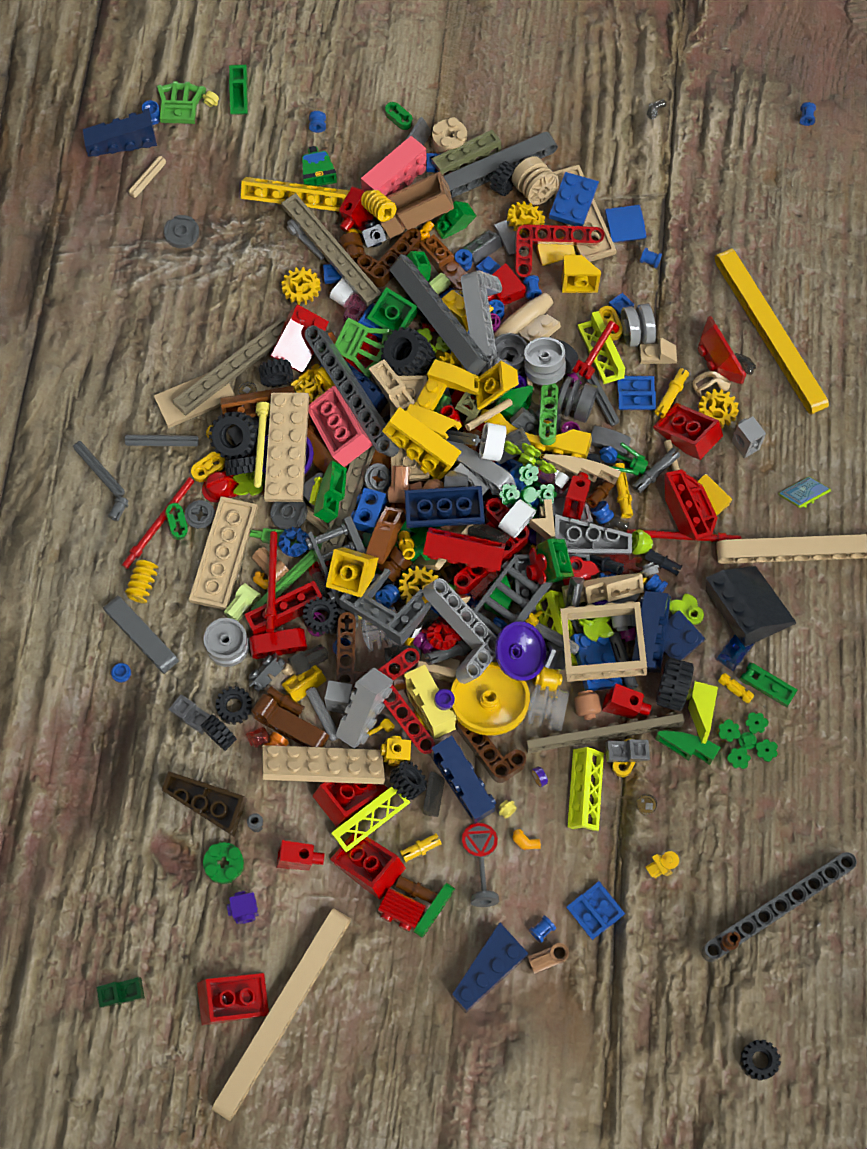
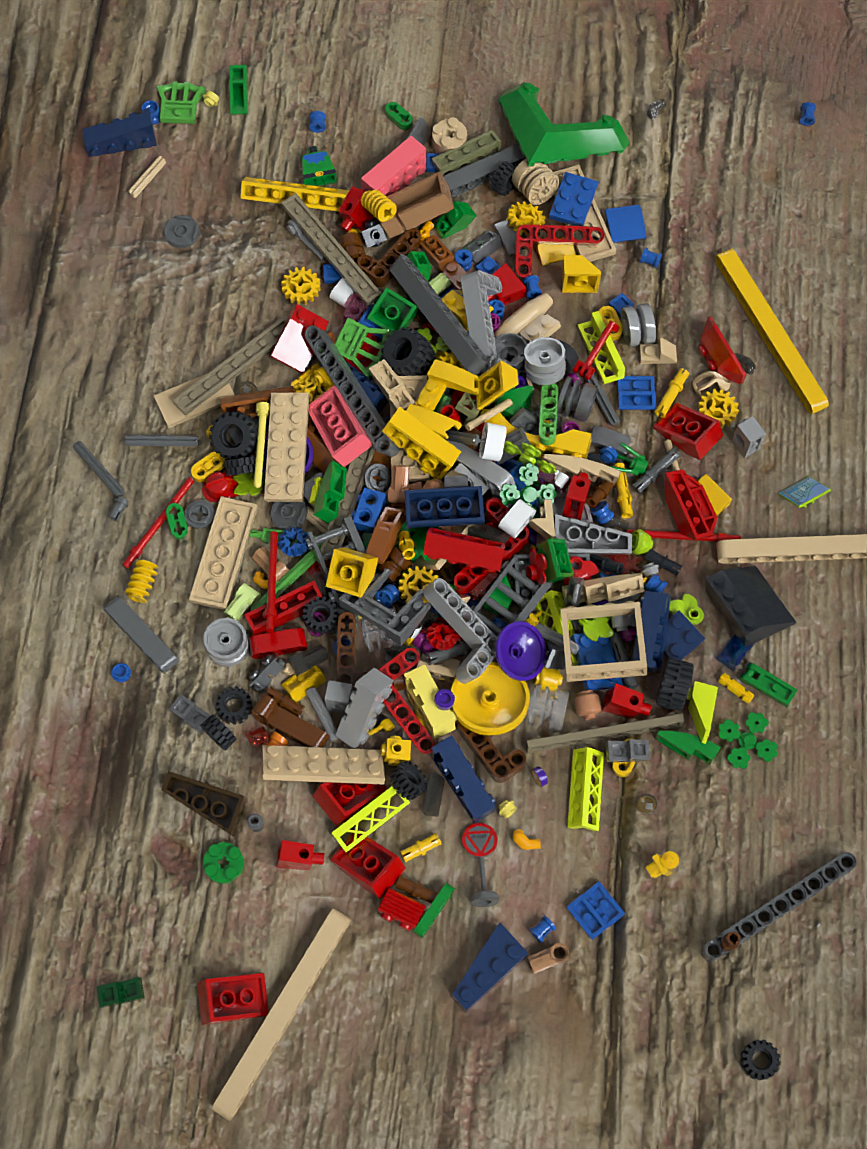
(243, 907): dark purple brick -> none
(276, 372): black tyre -> none
(551, 142): none -> green wedge

